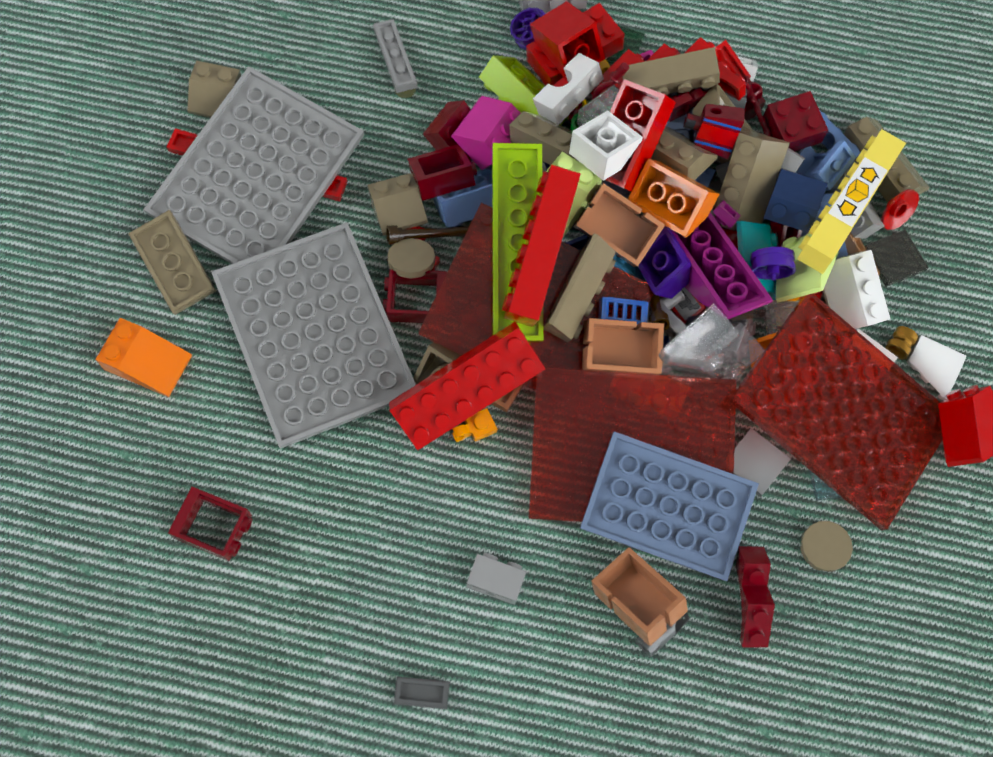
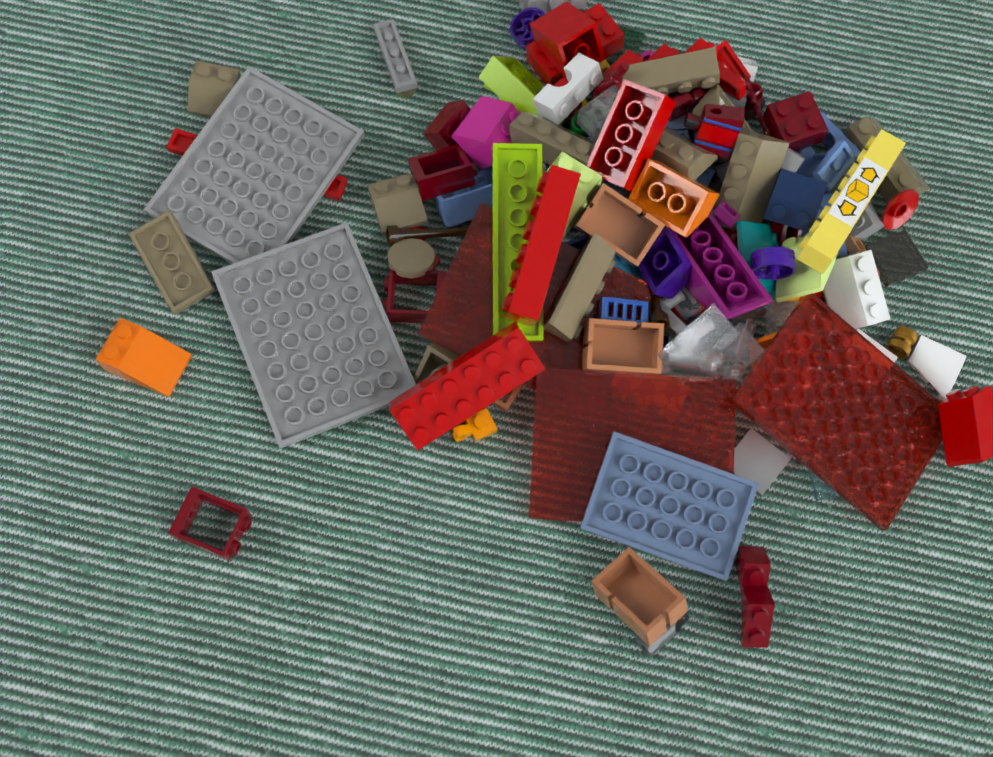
(421, 693): dark grey tile -> none
(496, 578): light grey brick -> none
(604, 144): white slope -> none
(826, 546): dark tan tile -> none

